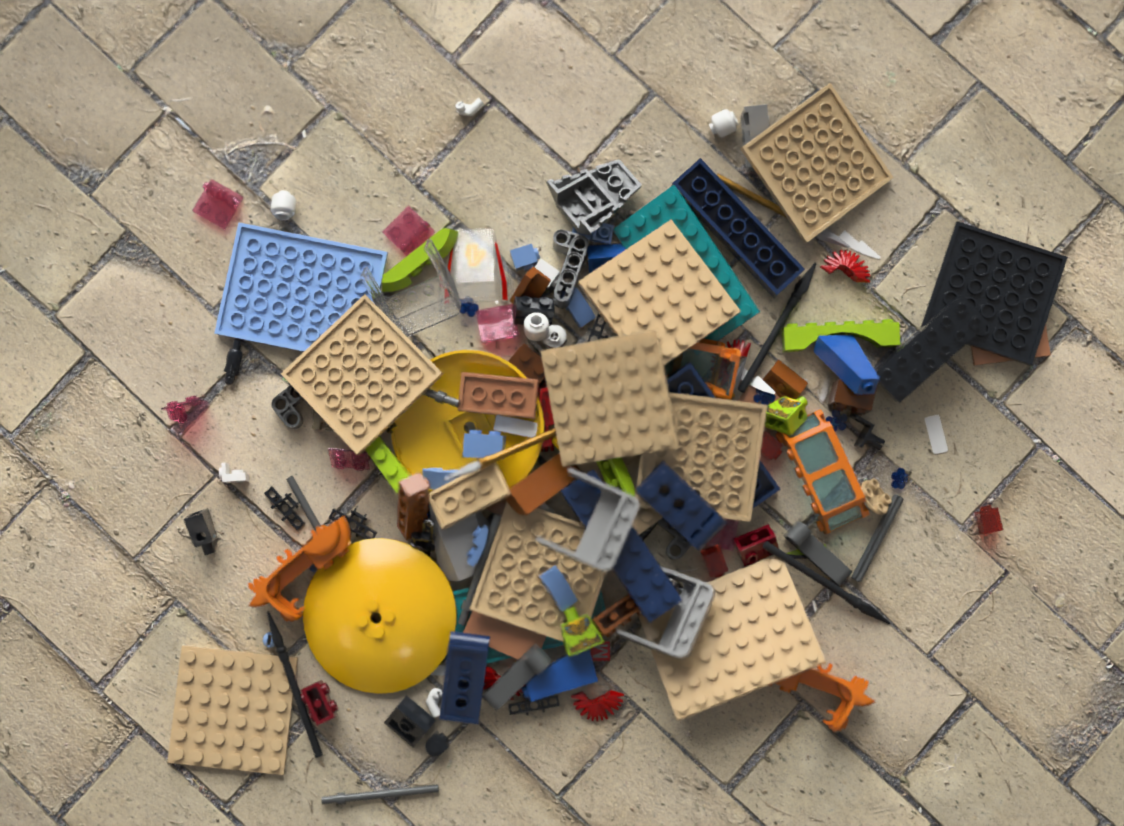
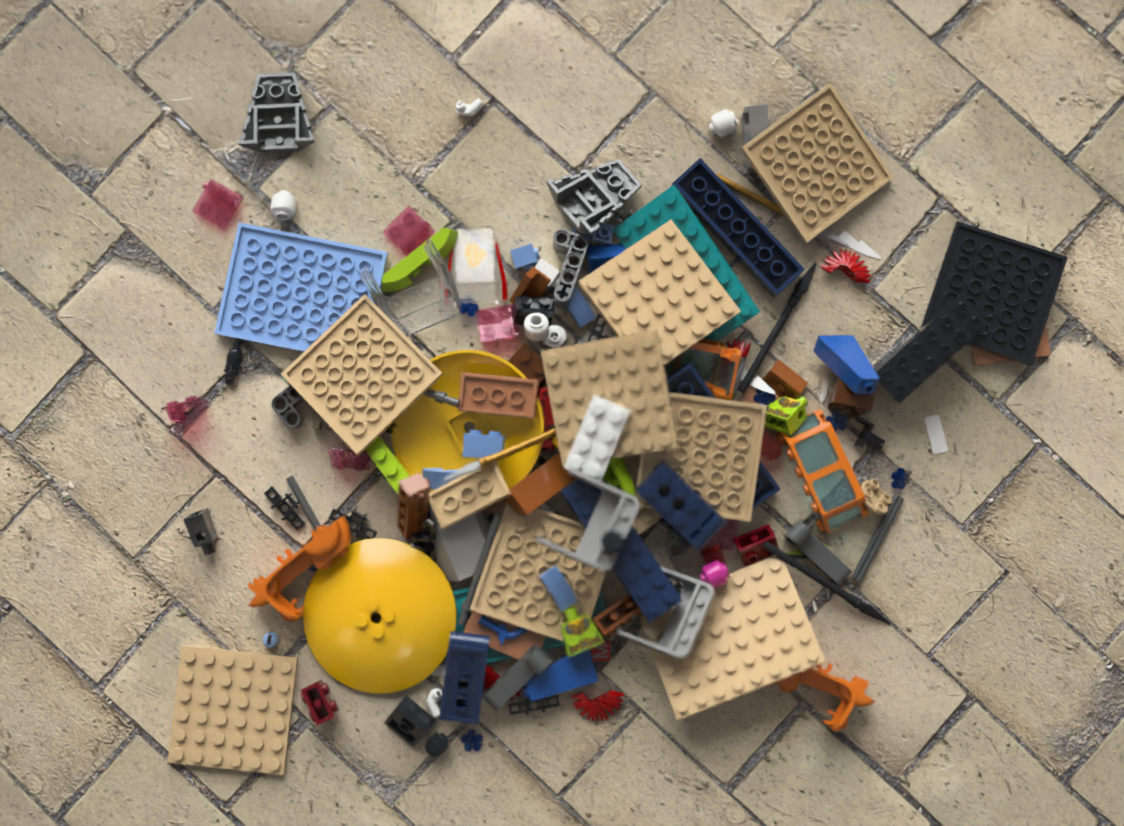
(236, 476): white bracket -> none
(276, 116): none -> dark grey wedge
(284, 658): black piece -> none
(342, 798): dark grey bar -> none
(471, 740): none -> clear blue plant
(479, 539): medium blue slope -> none
(501, 629): none -> blue piece
(515, 426): white sticker -> none
(597, 438): none -> white plate
(613, 542): none -> black plate
(714, 574): none -> dark pink head
(879, 334): lime arch -> none
(988, 519): clear red brick -> none

